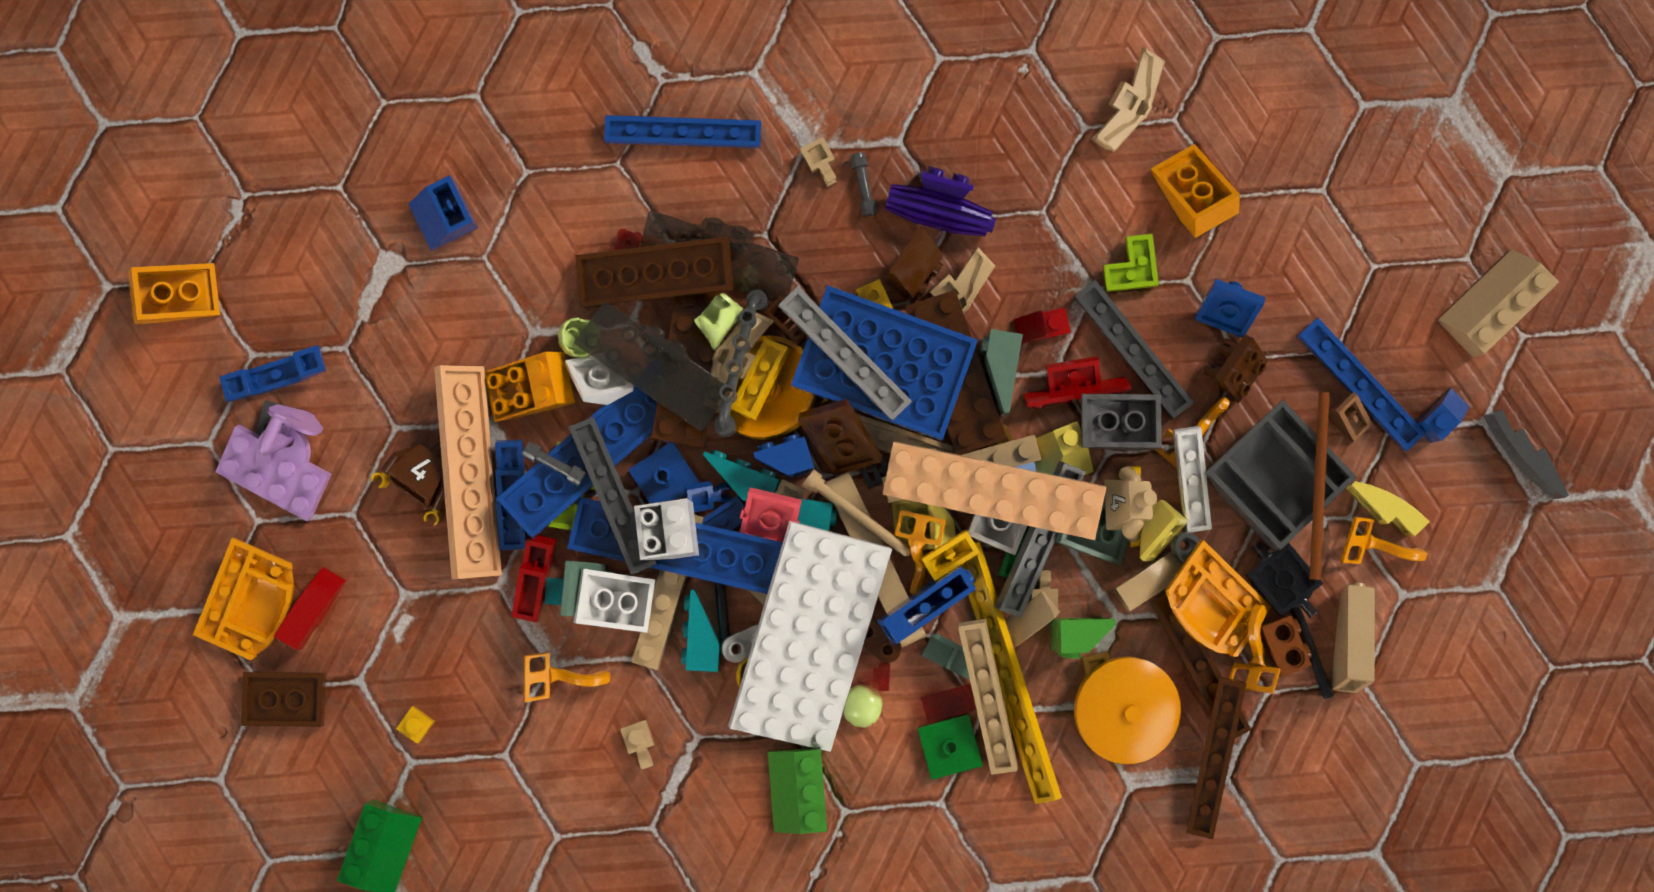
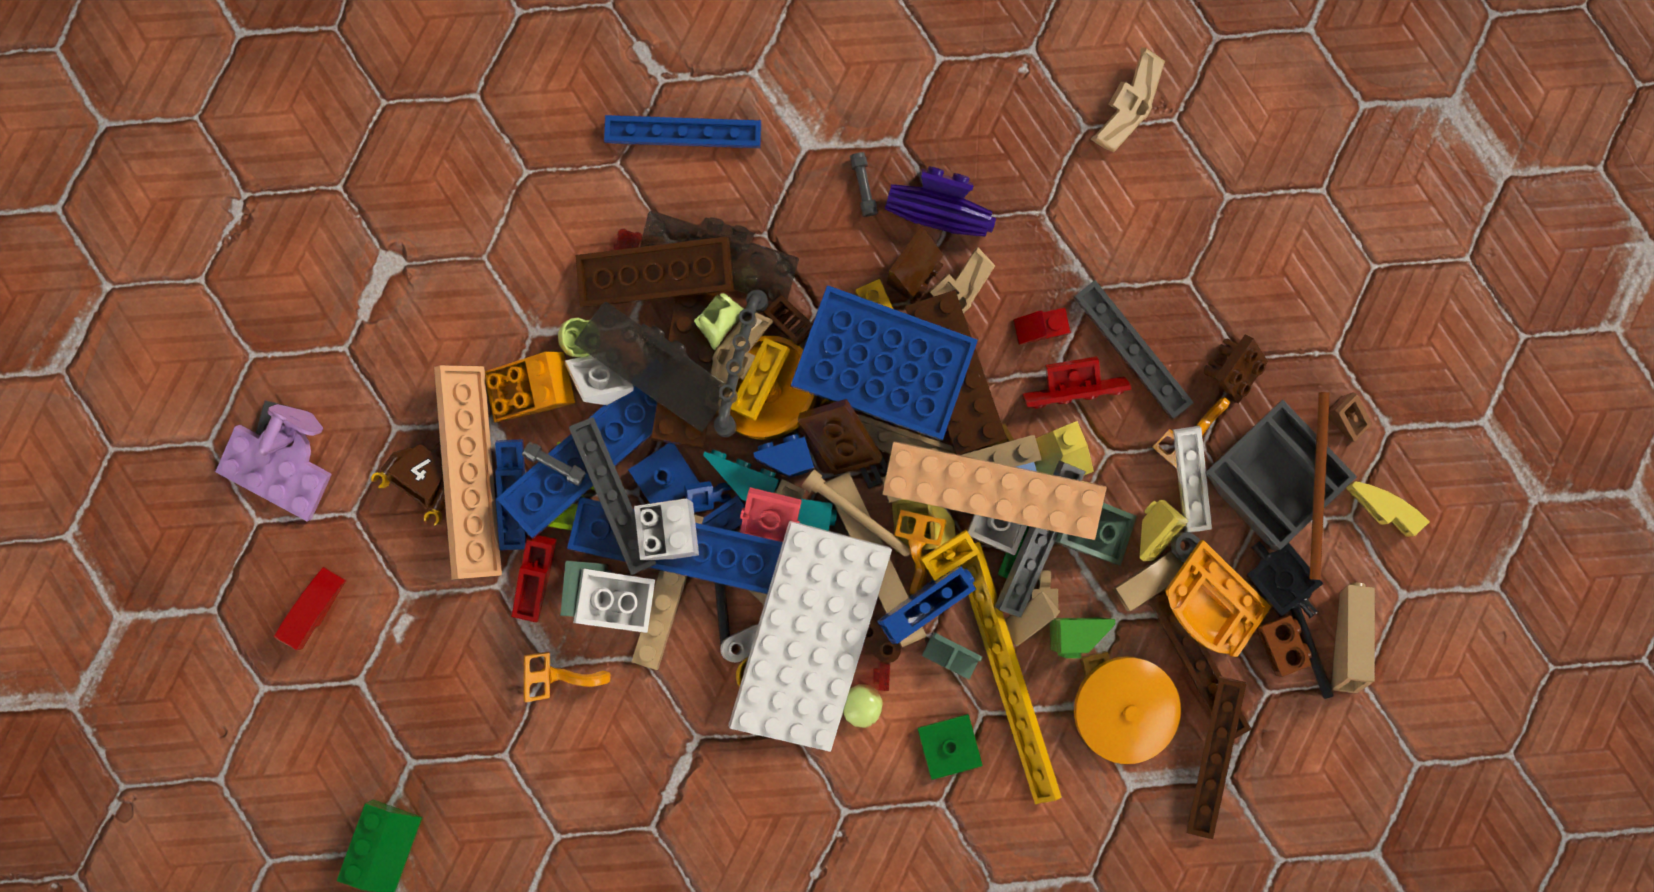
(173, 293): light orange slope -> none
(246, 600): light orange slope -> none
(273, 375): blue slope -> none
(283, 699): reddish brown plate -> none
(415, 724): yellow plate -> none
(442, 213): blue slope -> none
(554, 591): teal tile -> none
(638, 739): tan plate -> none
(702, 642): teal slope -> none
(797, 791): bright green slope -> none
(819, 159): tan plate -> none
(845, 353): light grey plate -> none
(948, 703): clear red tile -> none
(988, 696): tan plate -> none
(1000, 363): sand green slope -> none
(1121, 421): flat silver slope -> none
(1129, 503): tan torso -> none
(1138, 271): lime plate -> none
(1196, 190): light orange slope -> none
(1229, 307): blue tile -> none
(1257, 663): light orange piece -> none
(1358, 379): blue plate -> none
(1368, 541): light orange piece -> none
(1443, 416): blue slope -> none
(1497, 302): tan slope -> none
(1533, 463): dark grey slope -> none

